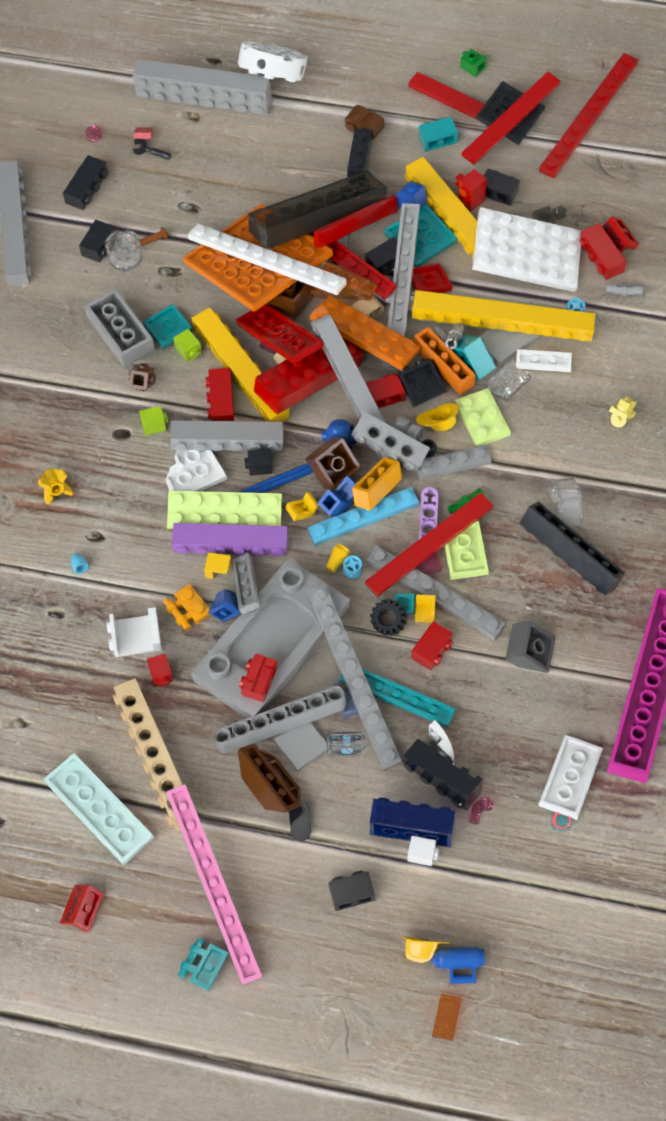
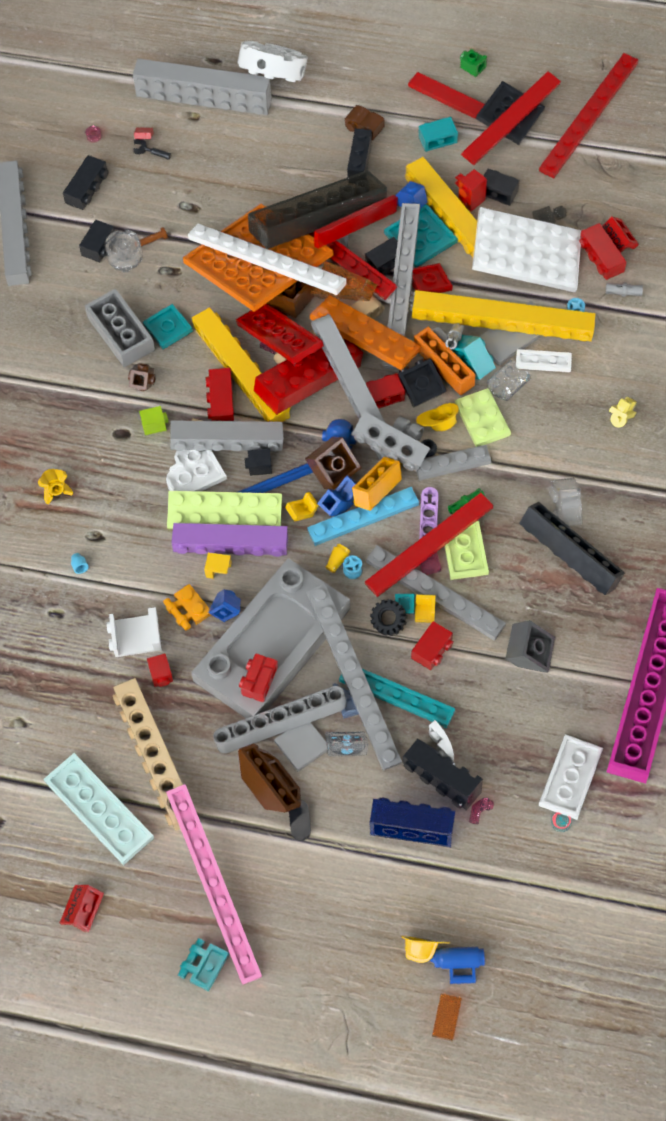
(187, 345): lime brick -> none
(245, 583): light grey plate -> none
(351, 890): black brick -> none
(422, 851): white brick -> none

